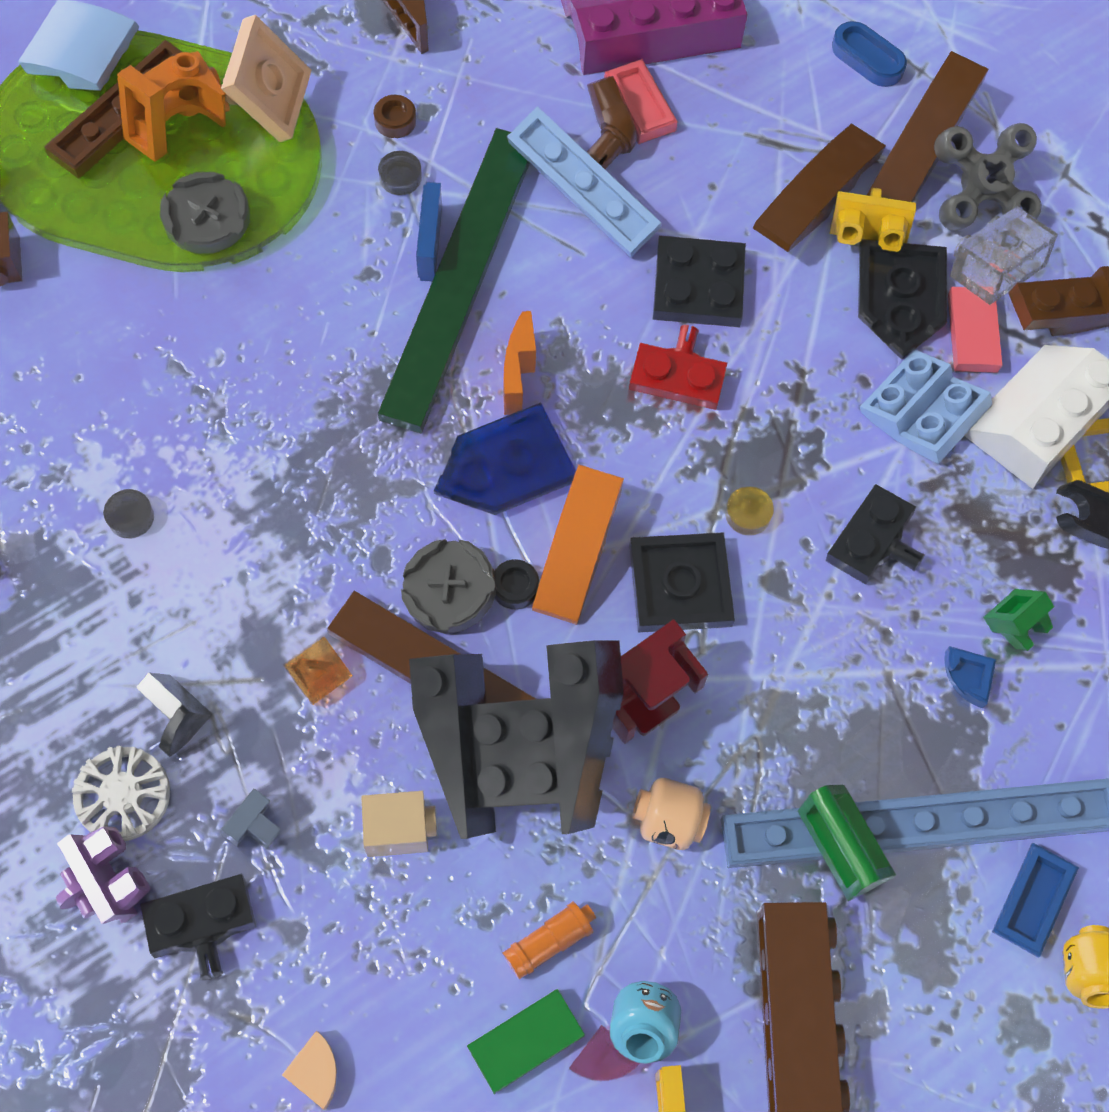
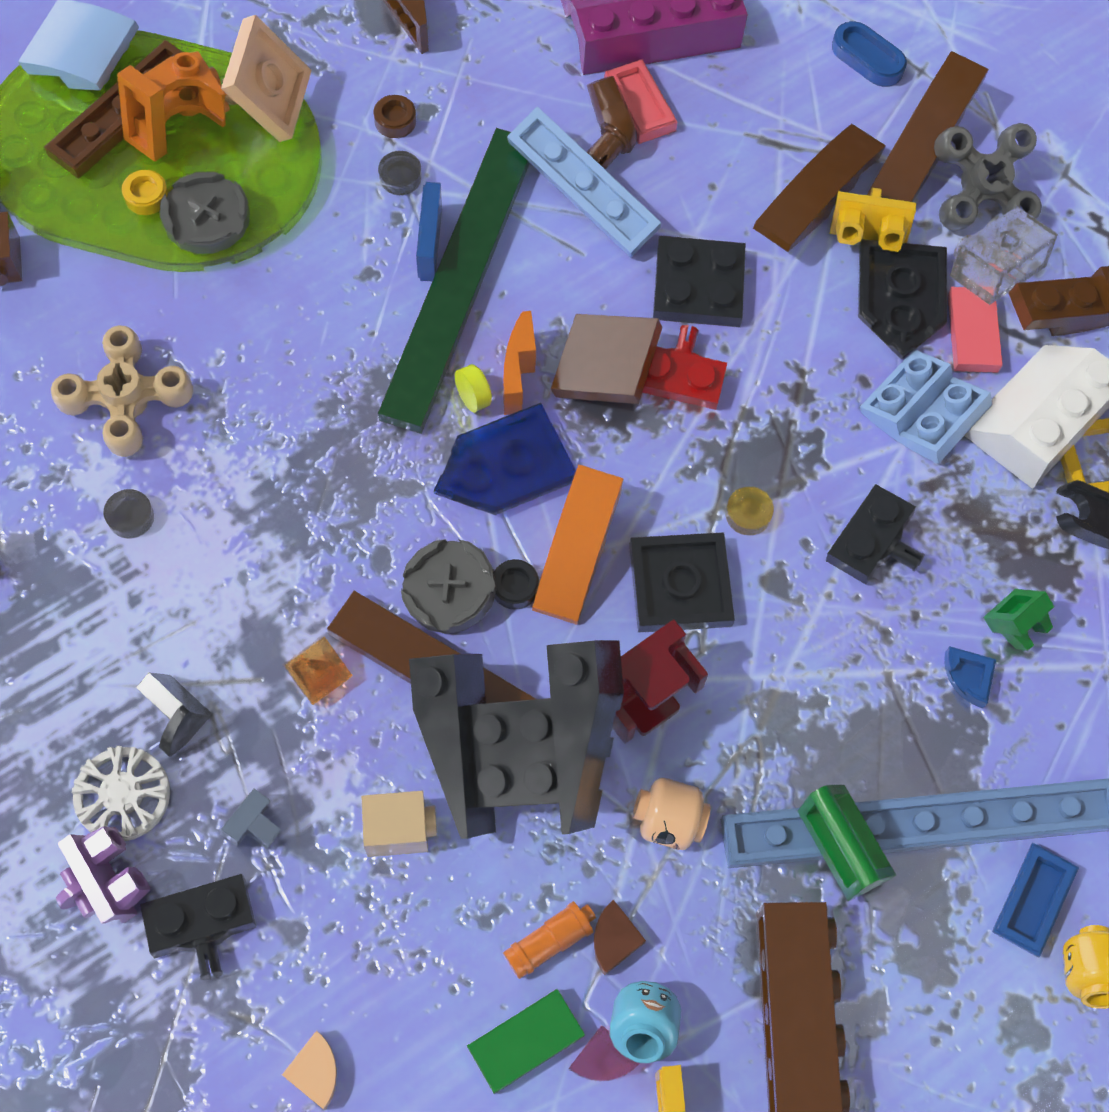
(122, 390): none -> tan gear
(144, 191): none -> yellow tile
(473, 388): none -> neon yellow tile
(607, 358): none -> tile
(615, 938): none -> copper tile

